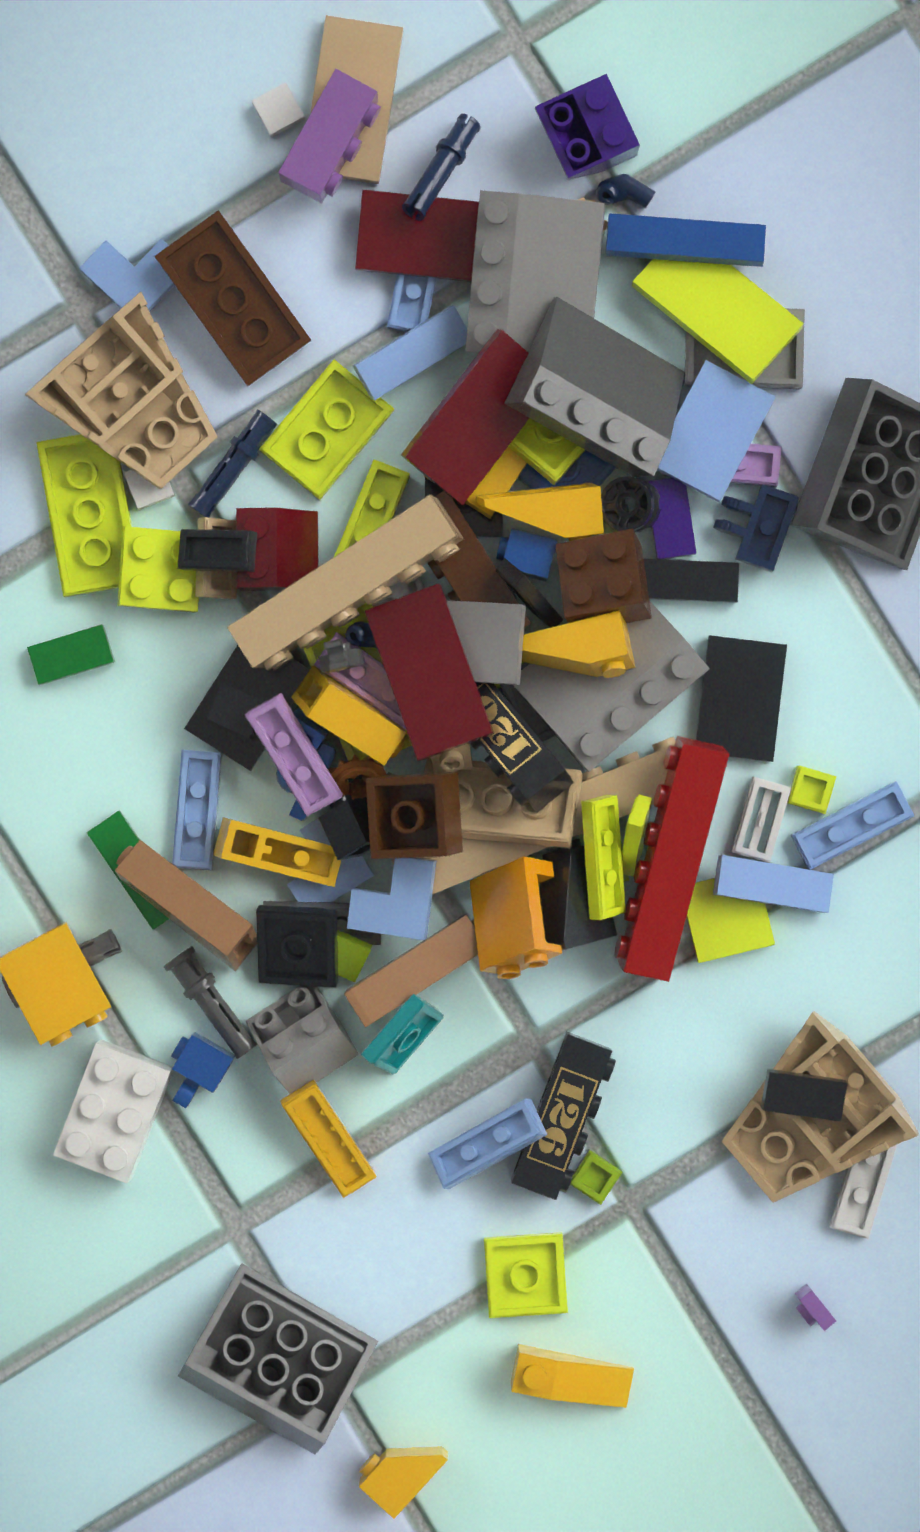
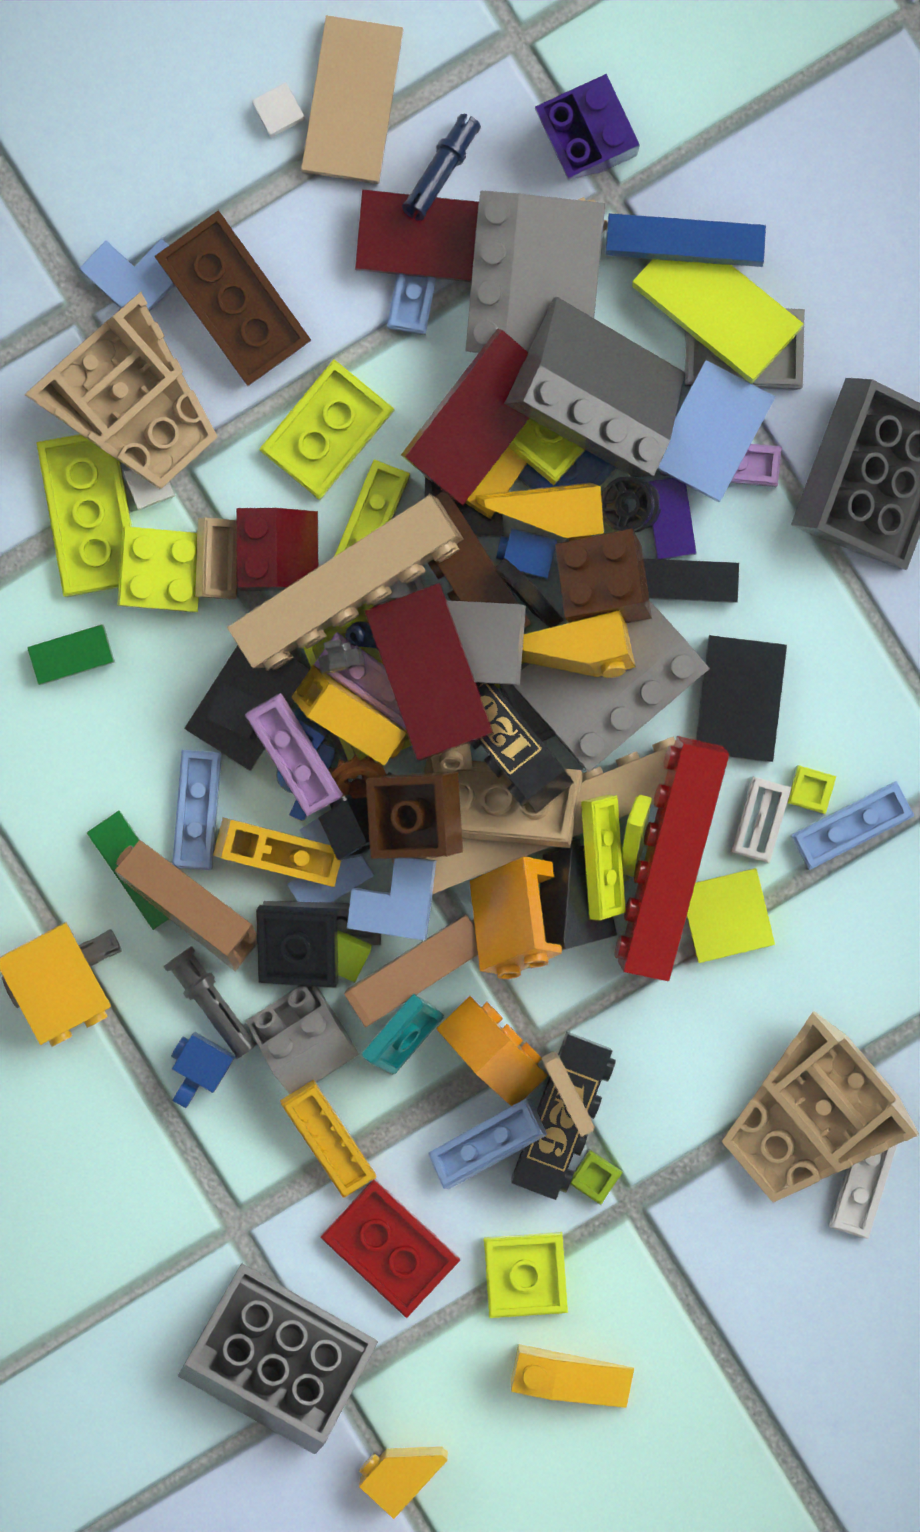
(113, 1111): white brick -> none
(217, 550): black tile -> none
(235, 460): dark blue pin -> none
(330, 137): medium lavender brick -> none
(390, 1248): none -> red tile
(412, 352): light blue tile -> none
(493, 1050): none -> light orange brick
(568, 1093): none -> tan tile
(622, 188): dark blue arm -> none
(765, 528): dark blue hinge -> none
(773, 884): light blue tile -> none
(804, 1095): black tile -> none
(813, 1309): medium lavender plate -> none

